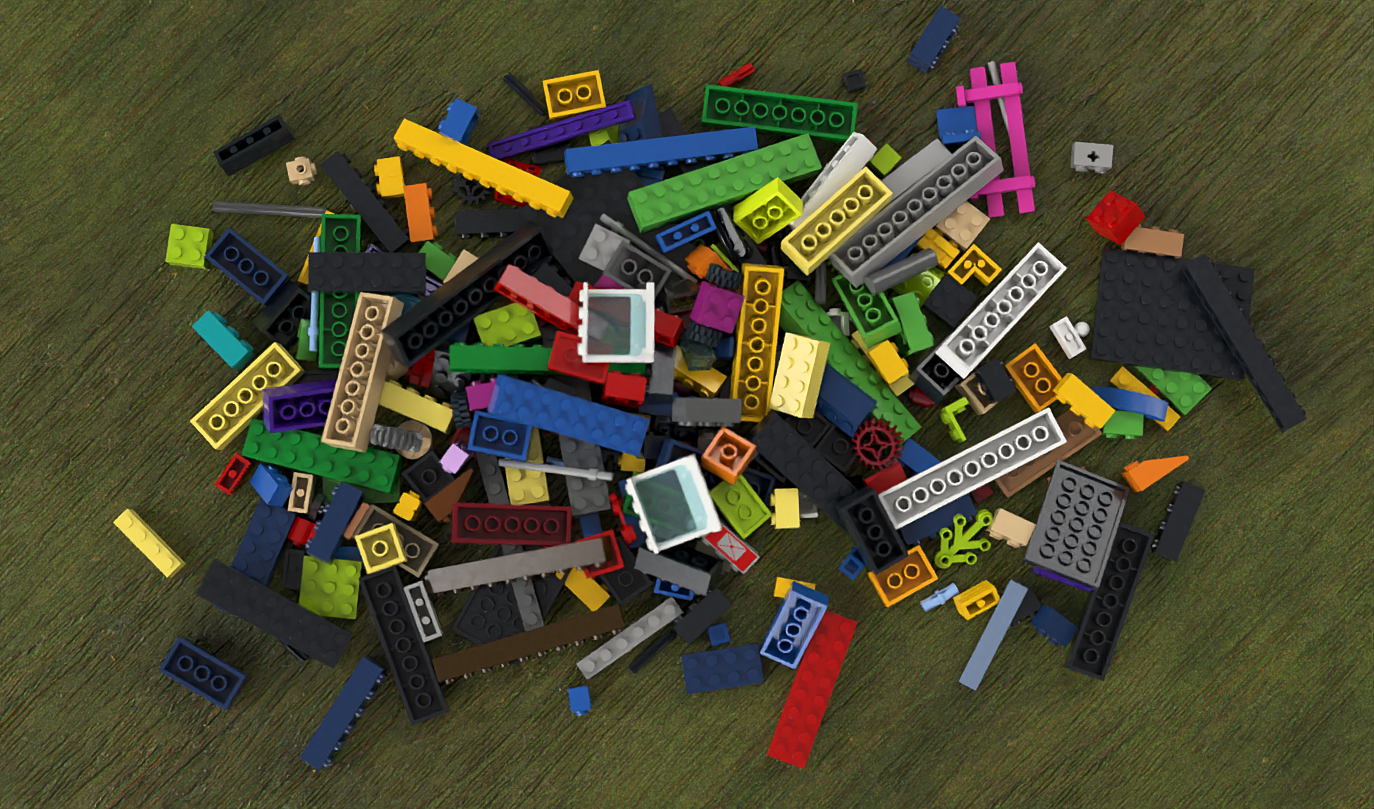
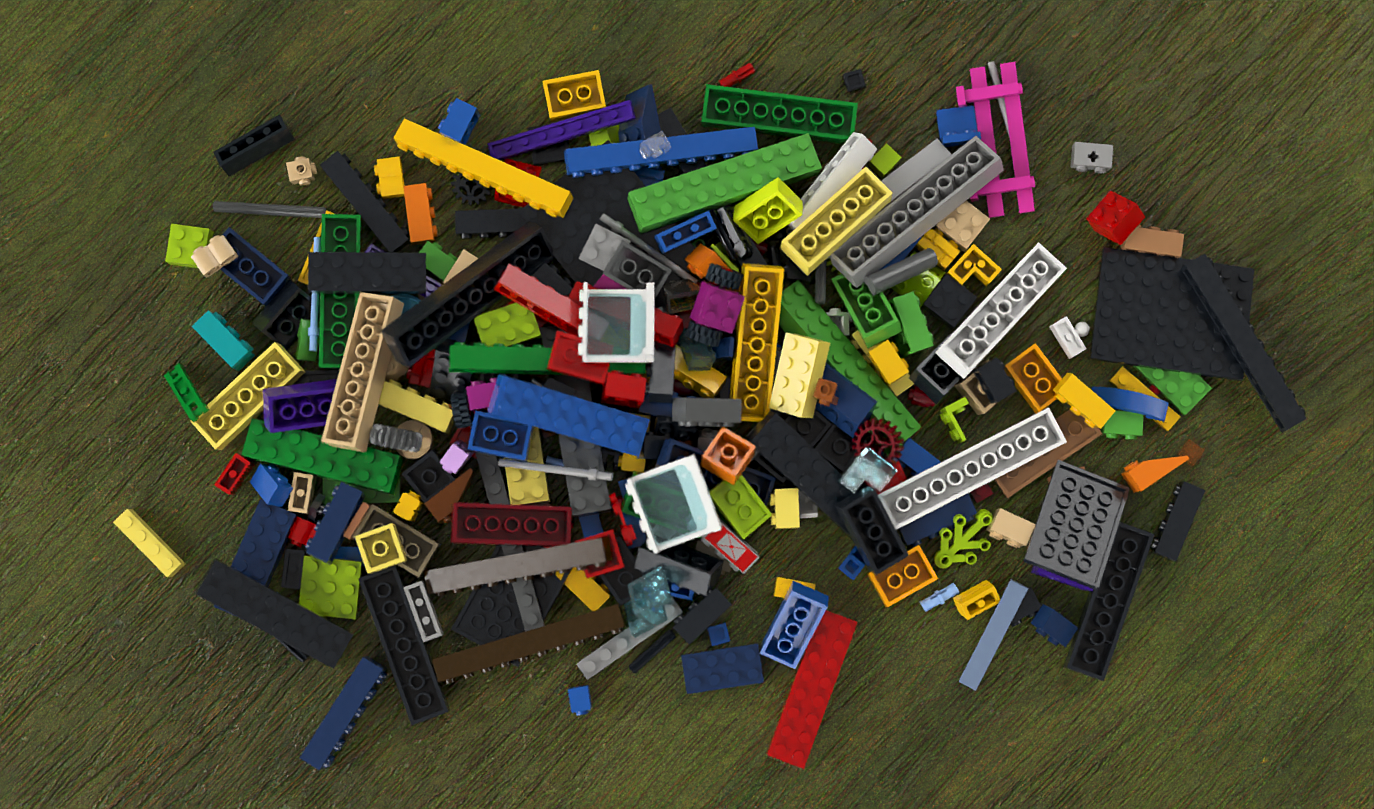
(186, 392): none -> green plate
(204, 672): dark blue brick -> none
(214, 255): none -> tan brick
(525, 94): black axle -> none
(647, 602): none -> clear light blue bracket
(654, 145): none -> clear brick
(825, 392): none -> dark orange bracket
(868, 467): none -> clear light blue brick
(934, 40): dark blue brick -> none
(1191, 450): none -> clear orange plate

